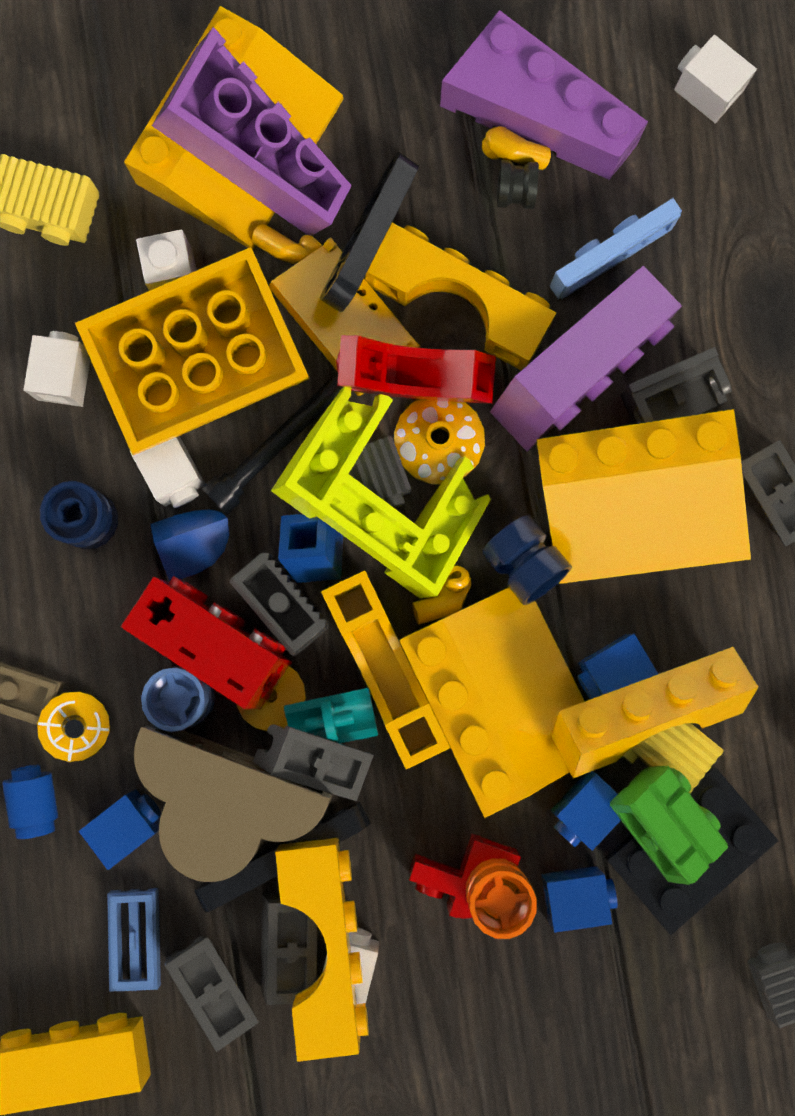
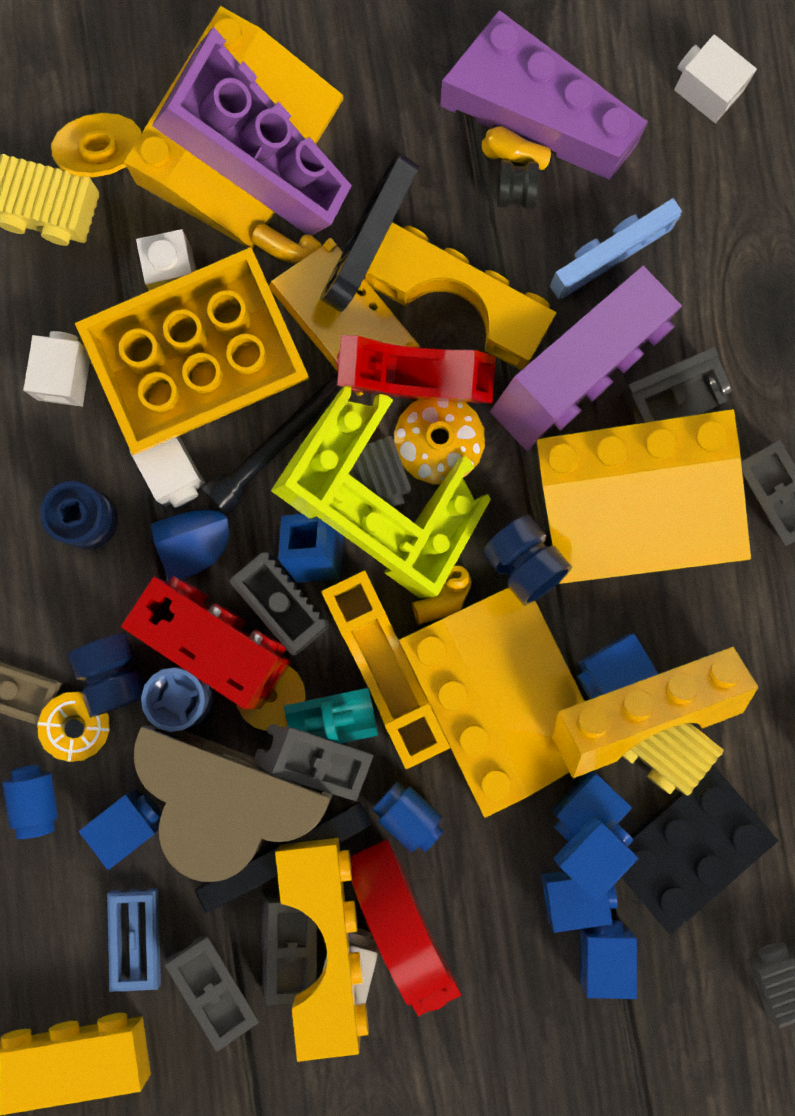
(95, 144): none -> yellow dish
(107, 674): none -> dark blue wheel
(401, 929): none -> red arch
(408, 818): none -> blue brick
(438, 878): red brick -> none
(500, 899): orange wheel -> none
(597, 857): none -> blue brick
(608, 962): none -> blue brick
(670, 824): bright green brick -> none

